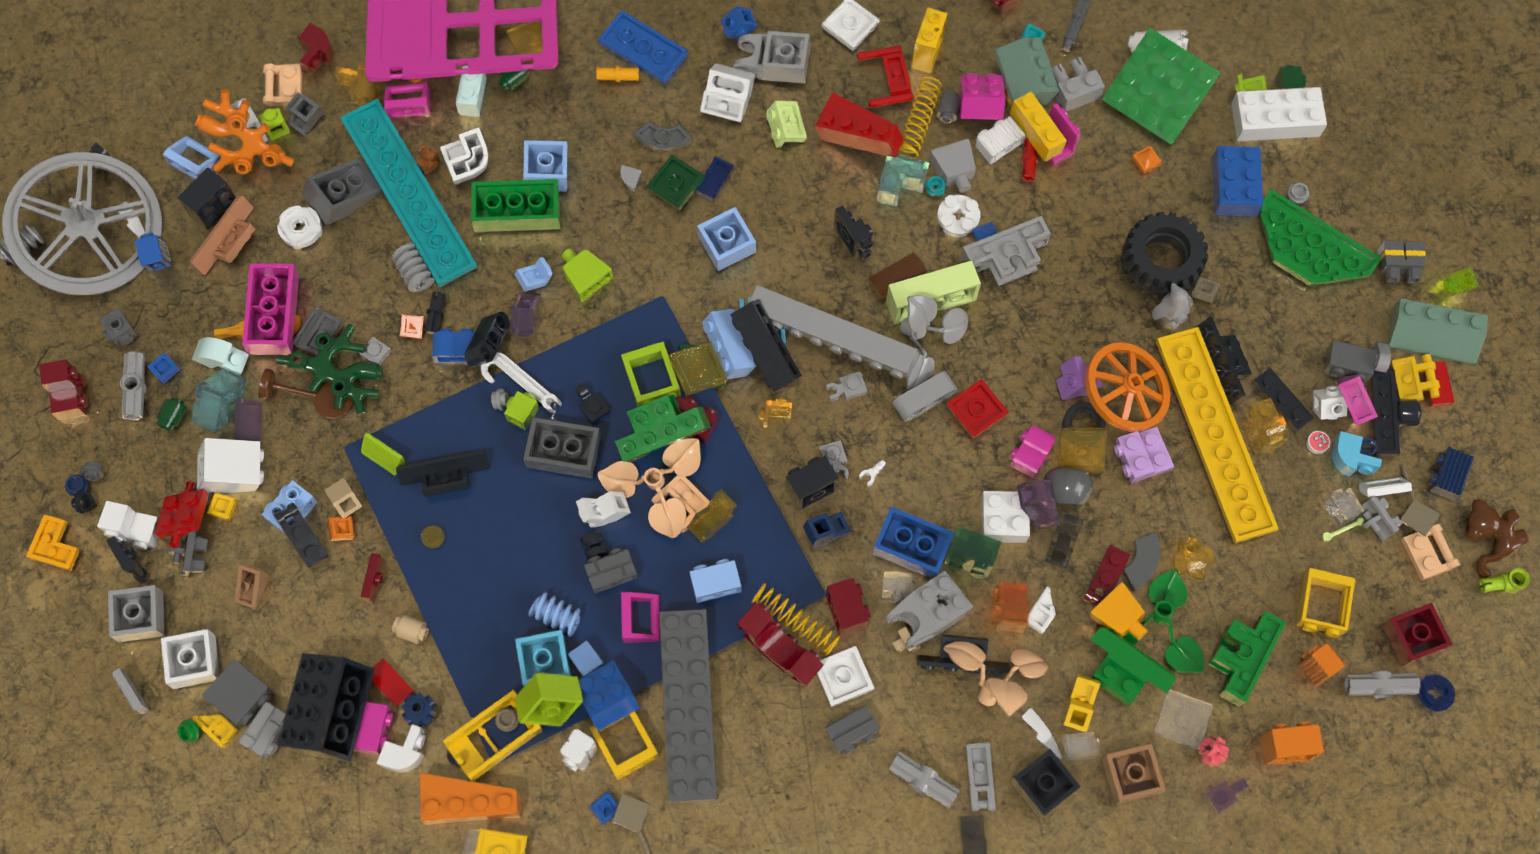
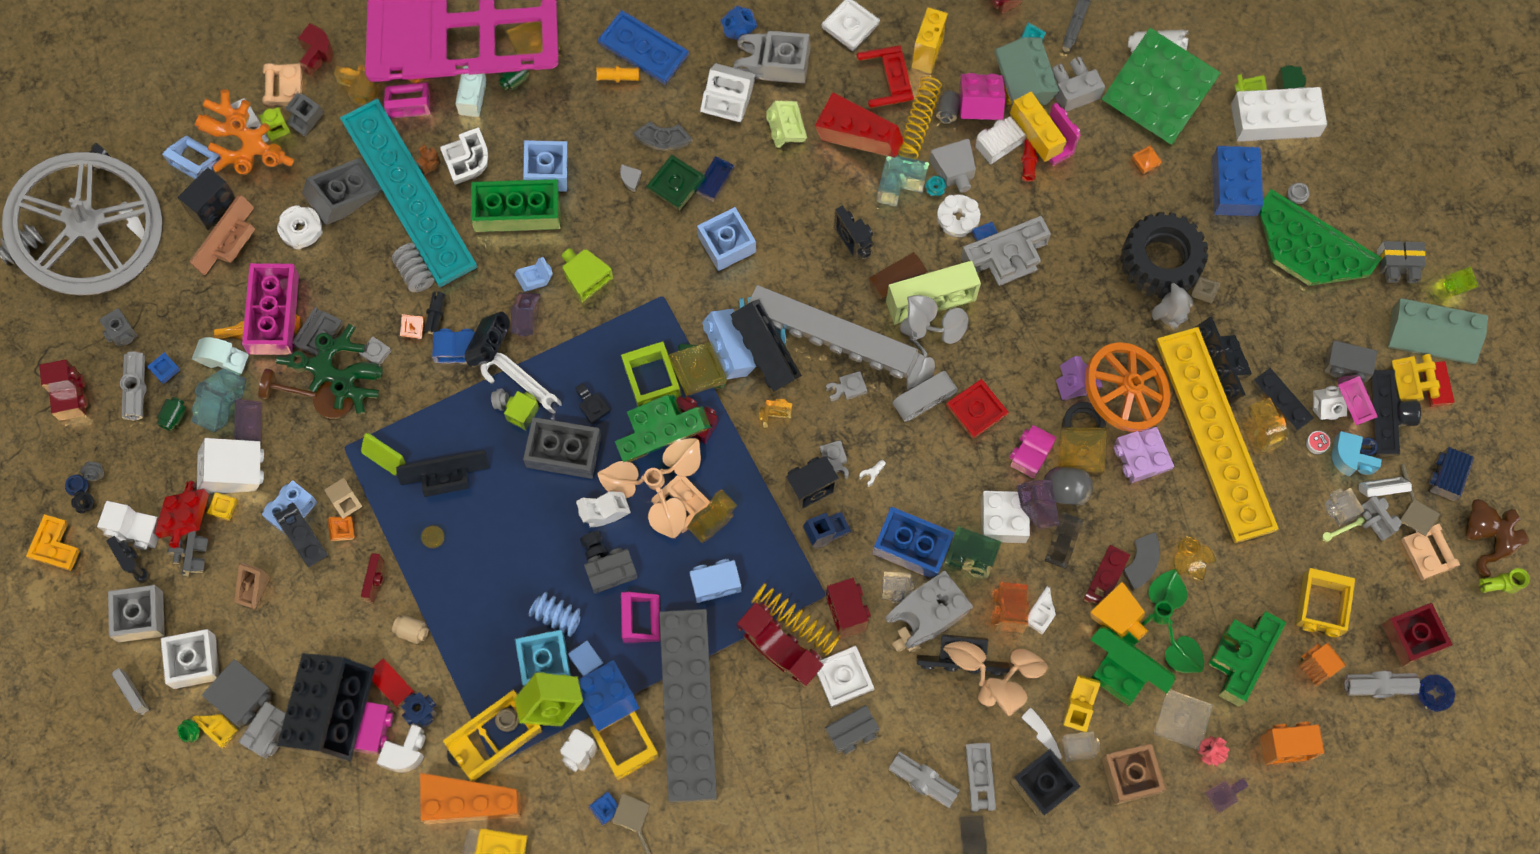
(153, 252): blue brick -> none
(1383, 357): light grey beam -> none

